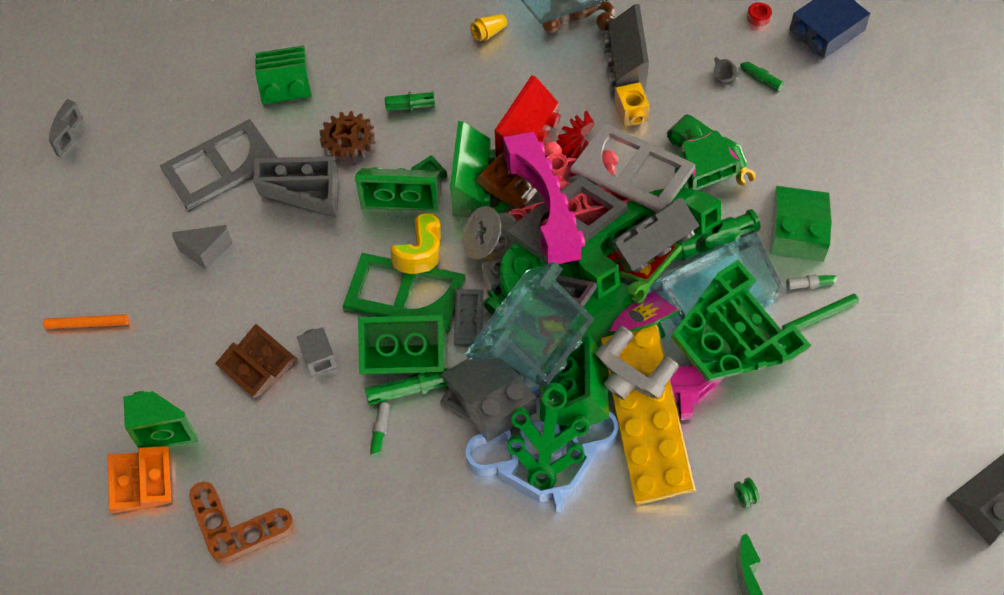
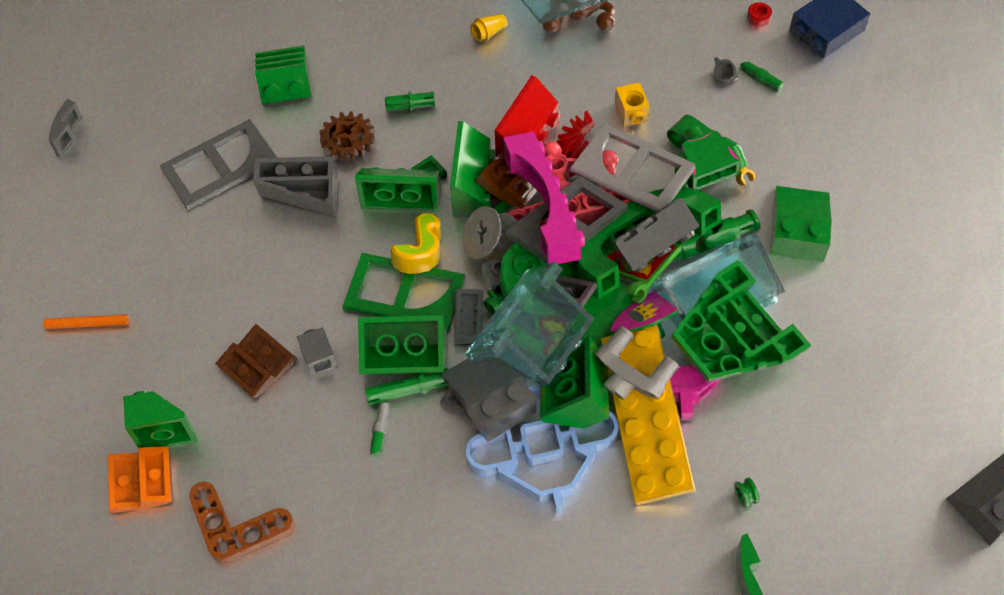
(203, 244): dark grey slope -> none
(547, 442): green plant -> none
(627, 49): dark grey slope -> none
(810, 281): light grey piece -> none
(823, 312): green piece -> none

